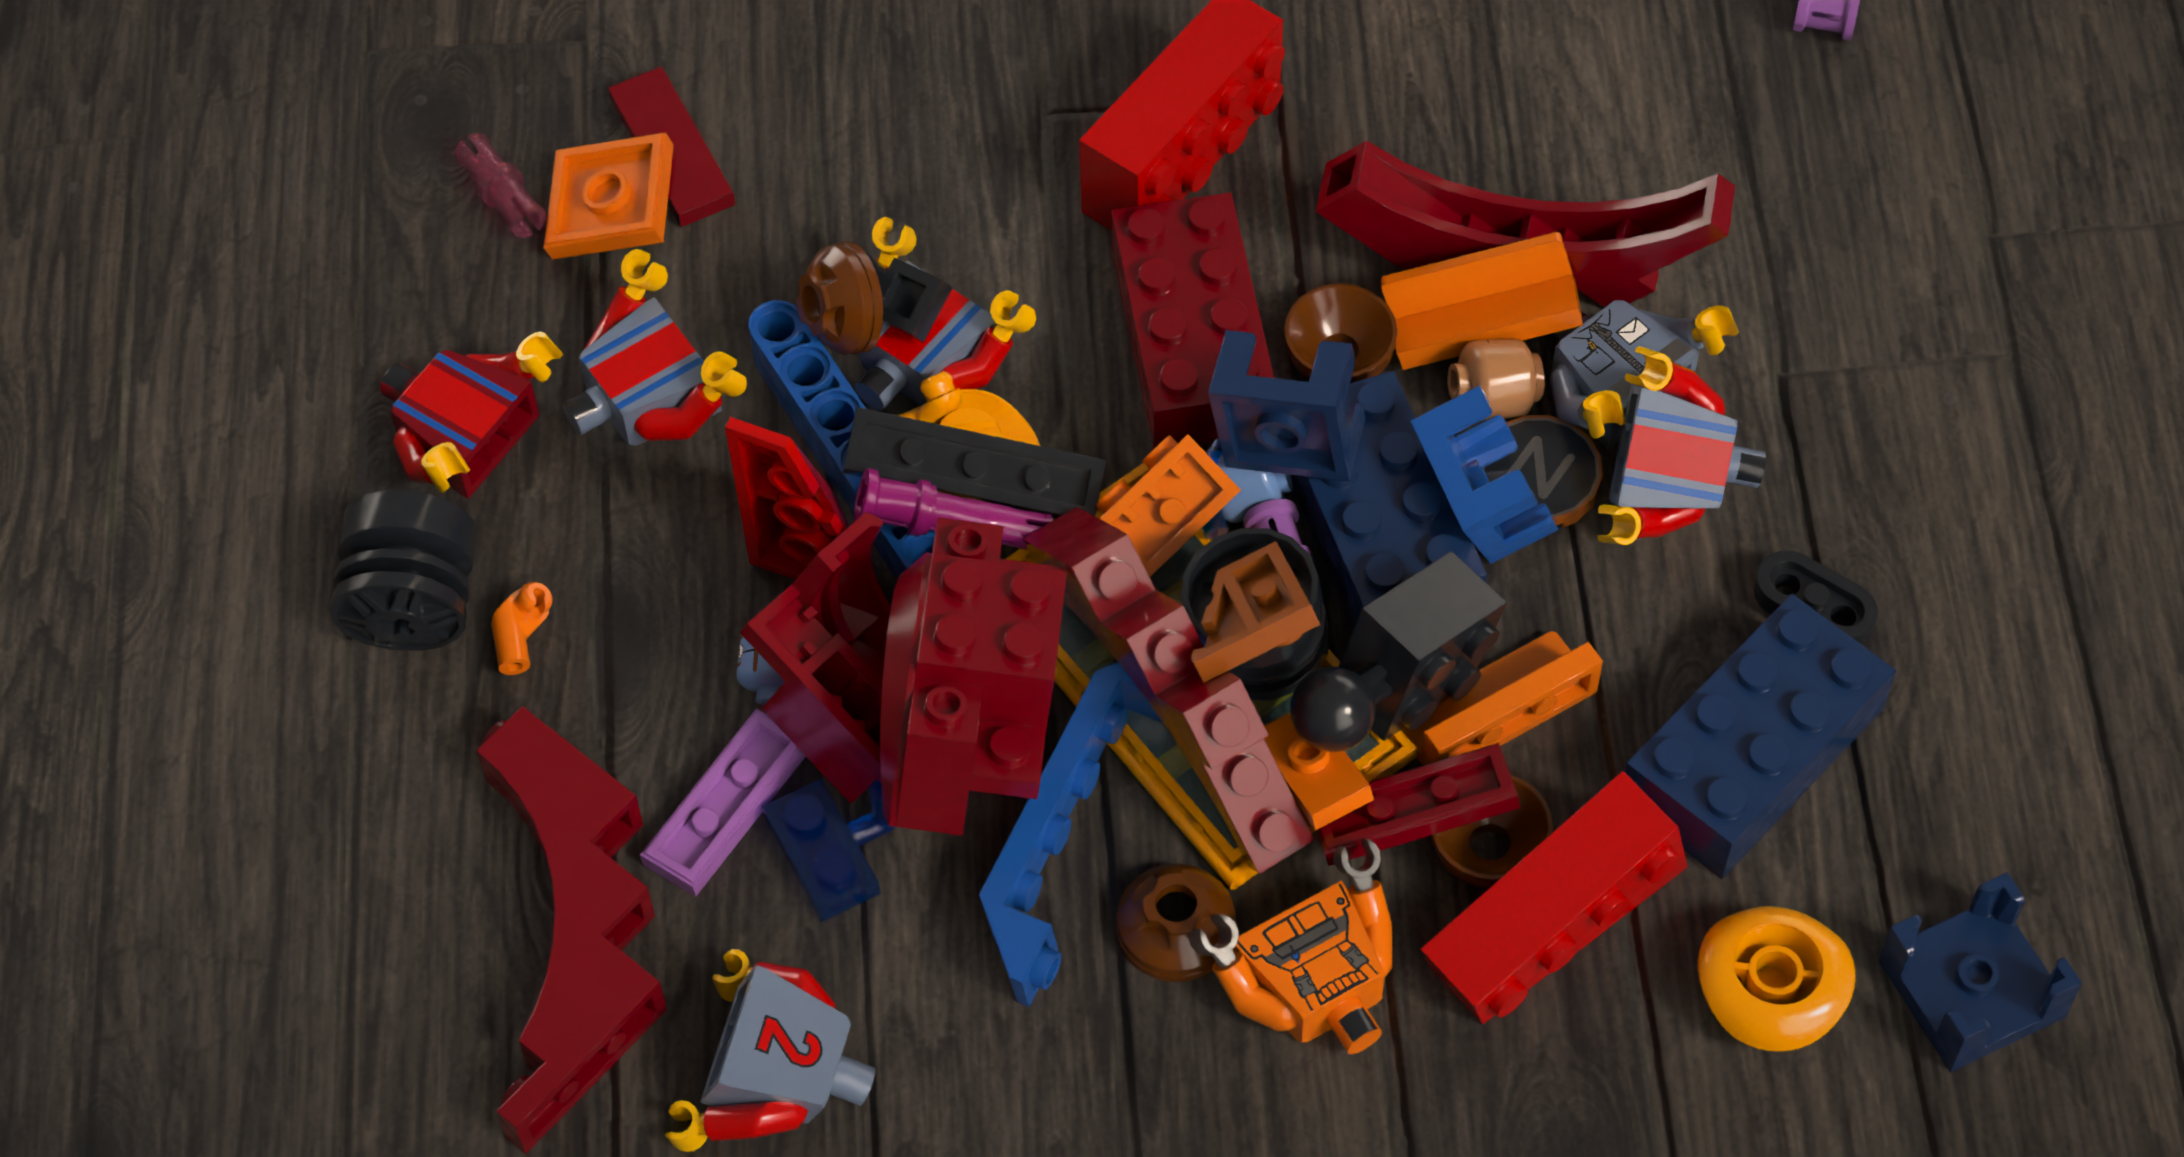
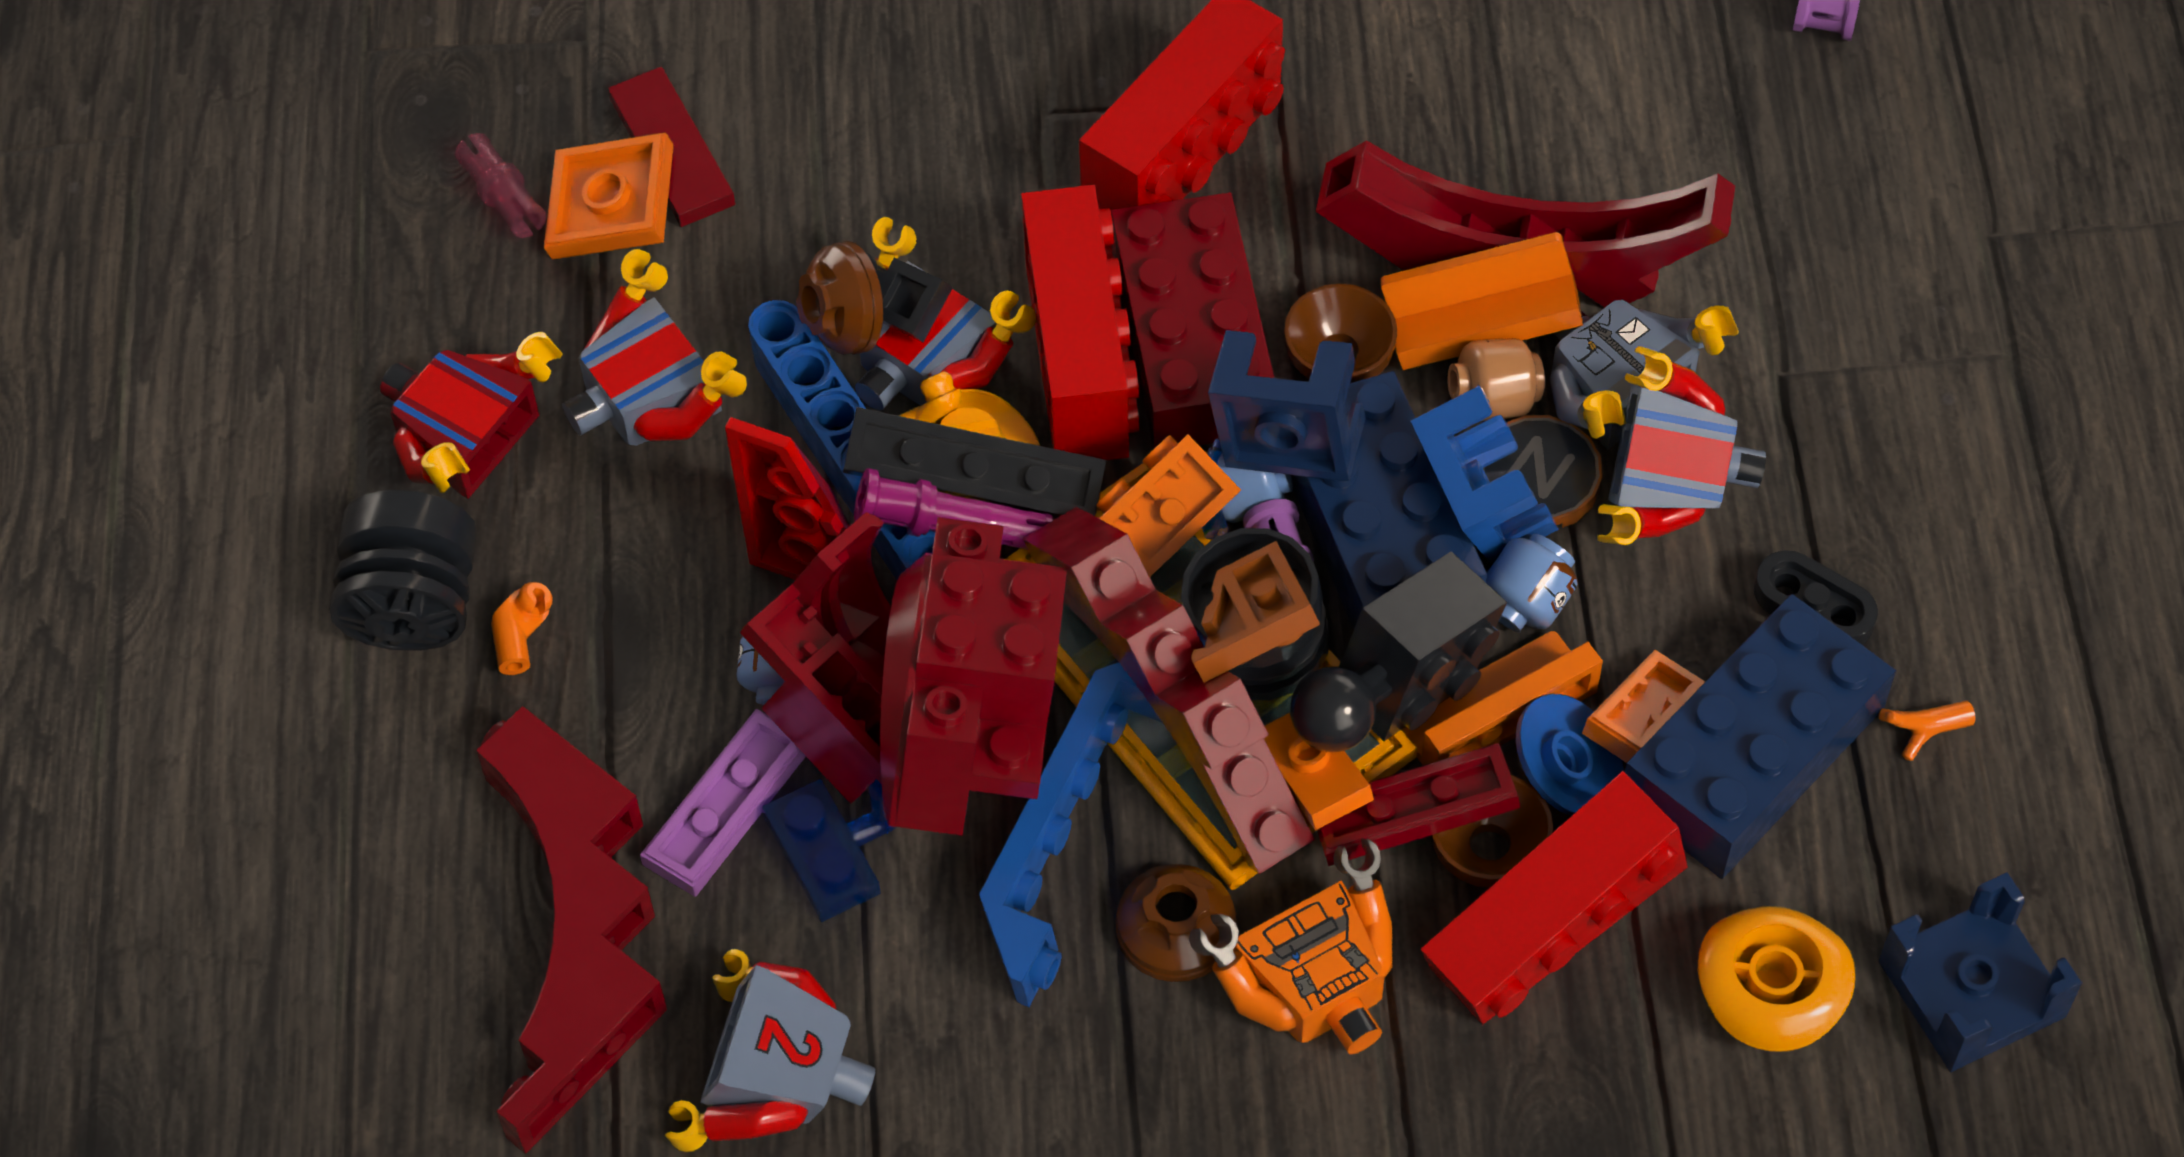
(1080, 322): none -> red brick
(1533, 580): none -> medium blue head
(1557, 756): none -> blue dish
(1641, 705): none -> orange plate
(1929, 722): none -> orange bar

